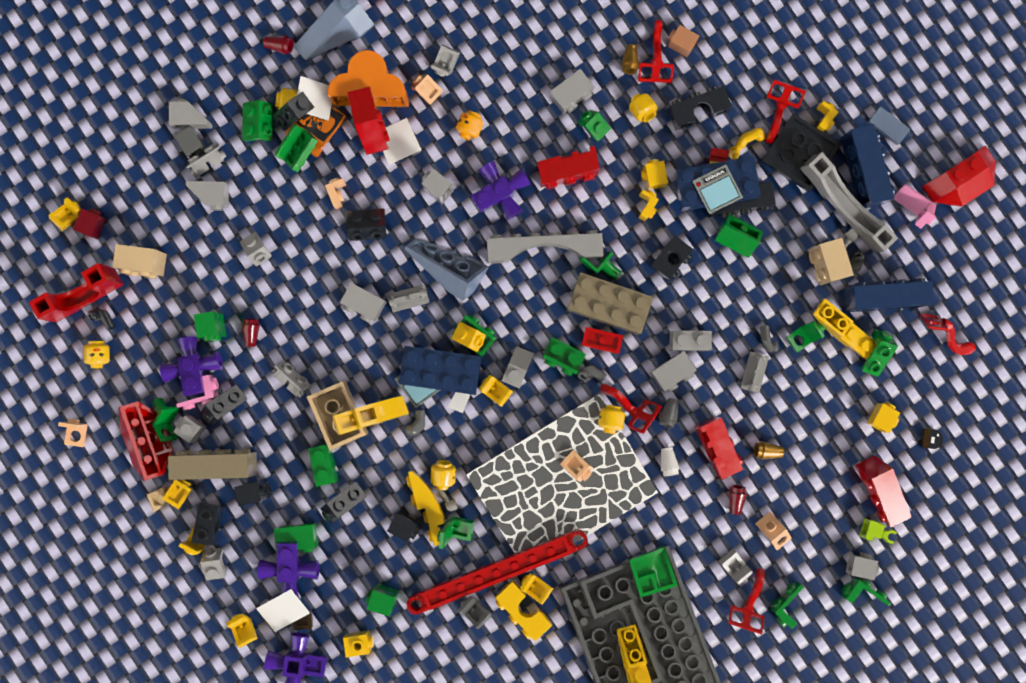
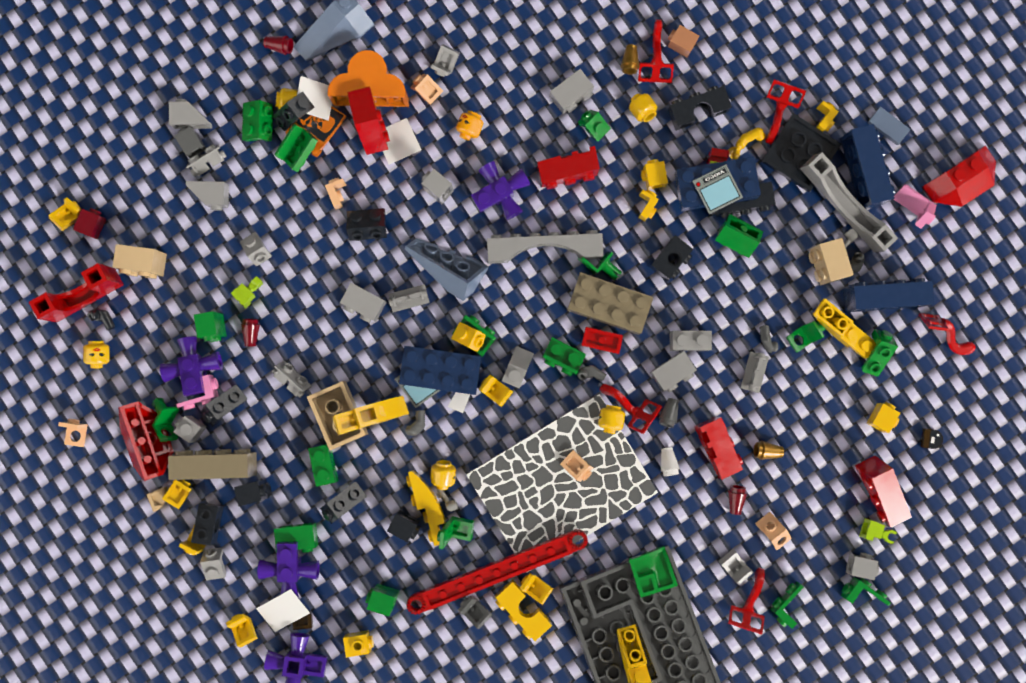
(244, 294): none -> lime piece

